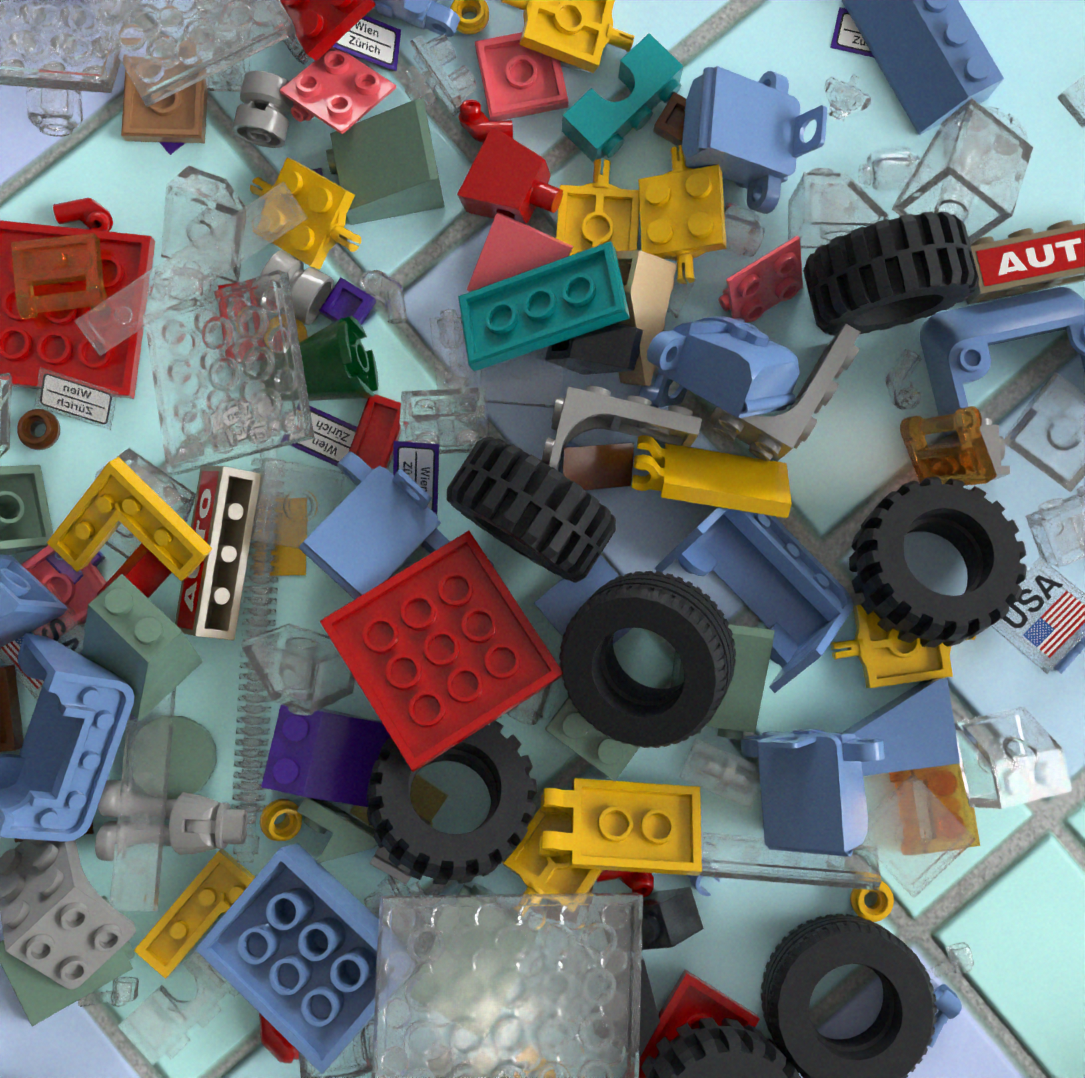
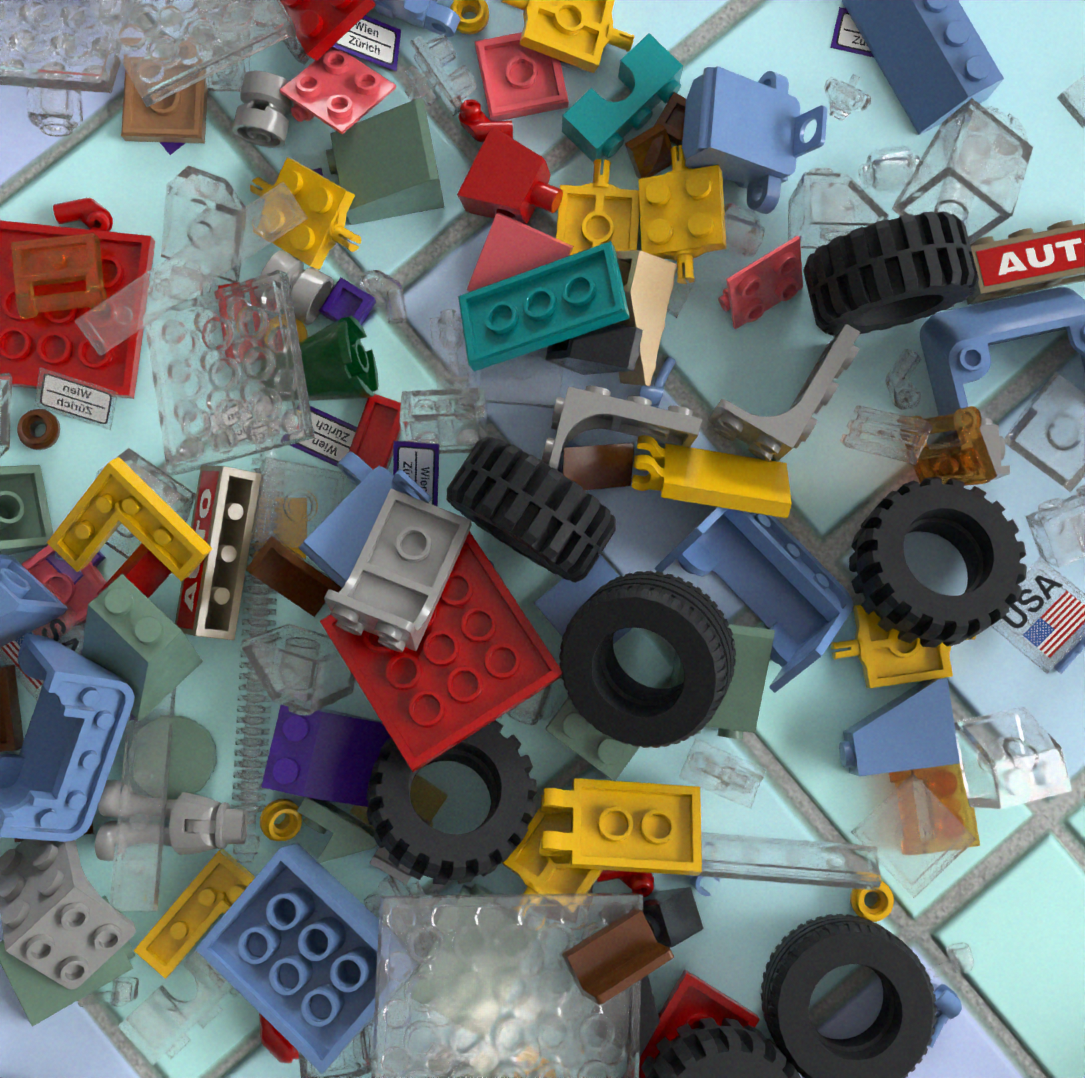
(292, 576): none -> reddish brown panel
(400, 572): none -> light grey bracket
(616, 957): none -> reddish brown panel
(650, 151): none -> reddish brown tile
(725, 365): medium blue piece -> none
(813, 789): medium blue piece -> none
(860, 426): none -> clear tile

